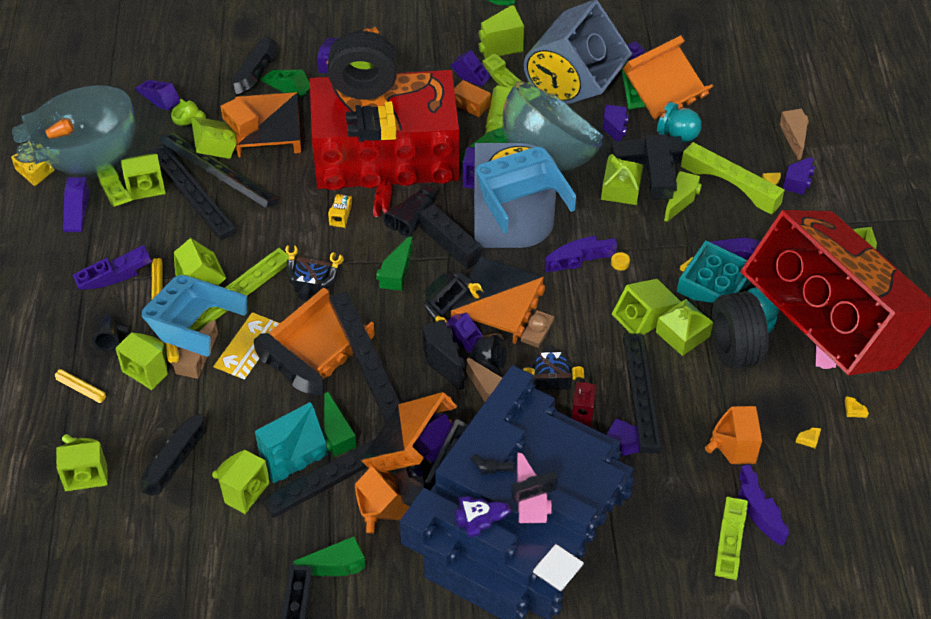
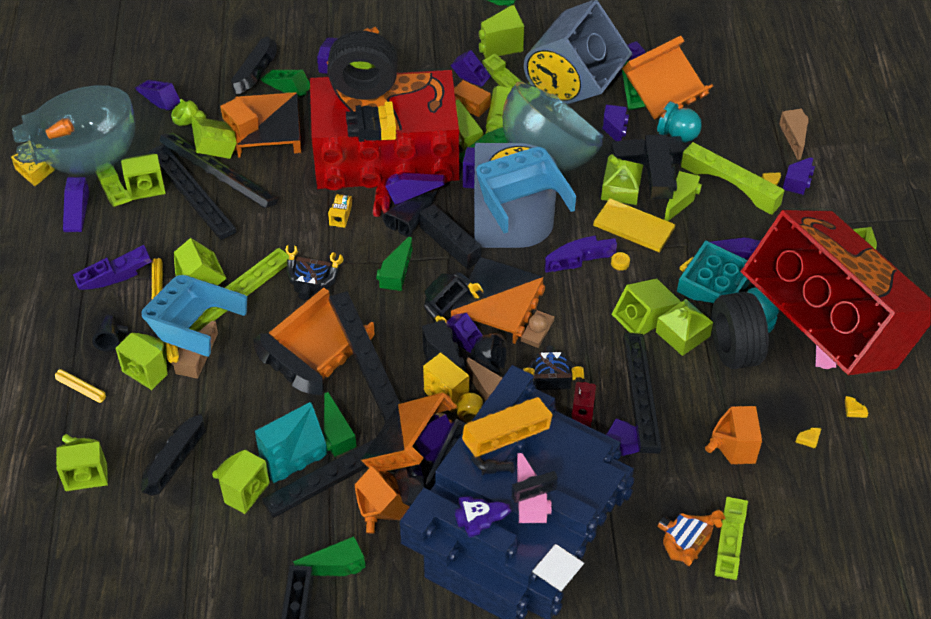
(240, 354): yellow sticker -> none
(410, 185): none -> dark purple slope
(445, 377): none -> yellow brick
(468, 129): none -> lime slope
(468, 406): none -> yellow head
(506, 426): none -> light orange brick
(634, 225): none -> yellow tile
(688, 534): none -> torso
(762, 510): dark purple slope -> none

